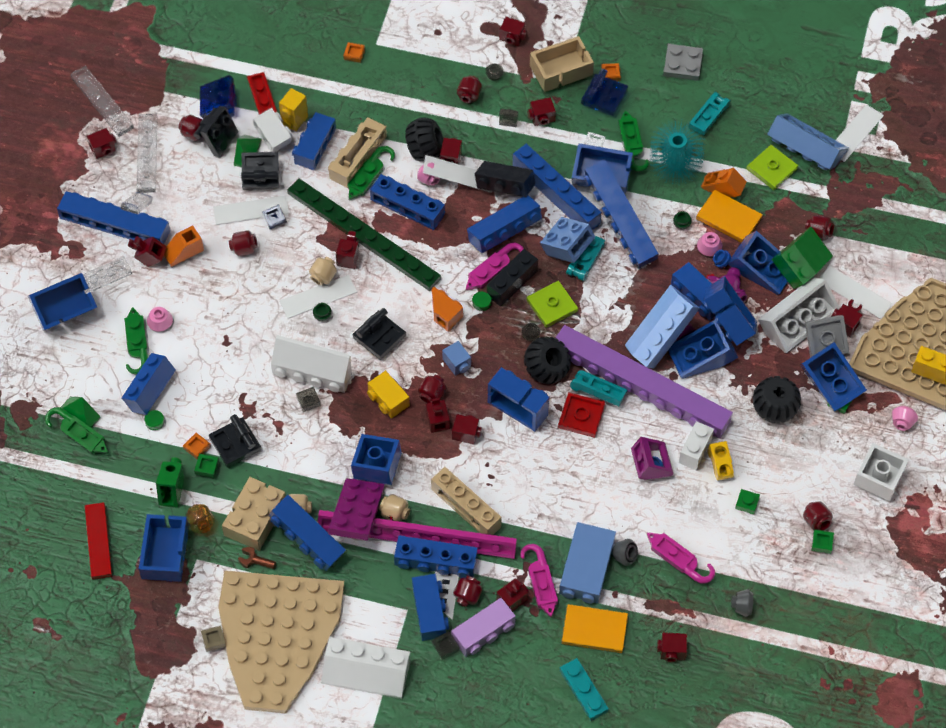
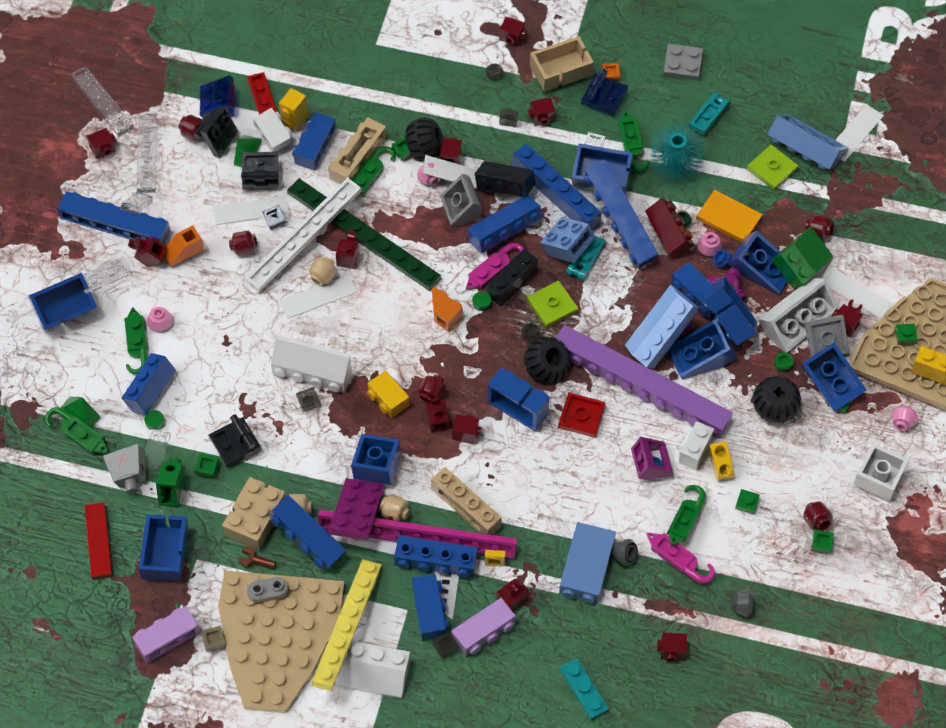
(127, 467): none -> light grey torso
(157, 448): none -> clear tile
(165, 634): none -> lavender brick
(196, 445): orange tile -> none
(200, 517): clear orange head -> none
(267, 590): none -> light grey plate
(303, 234): none -> white plate
(322, 312): dark green plate -> none
(346, 625): none -> light yellow plate
(354, 52): orange tile -> none
(379, 334): black plate -> none
(401, 149): none -> green plate
(407, 201): blue brick -> none
(456, 358): medium blue brick -> none
(461, 202): none -> light grey brick
(467, 591): dark red head -> none
(469, 89): dark red head -> none
(494, 558): none -> yellow tile
(541, 580): dark pink plate -> none
(594, 628): light orange tile -> none
(598, 387): teal plate -> none
(670, 227): none -> dark red brick
(686, 516): none -> green plate
(724, 181): orange slope -> none
(783, 362): none -> green tile
(906, 334): none -> green plate

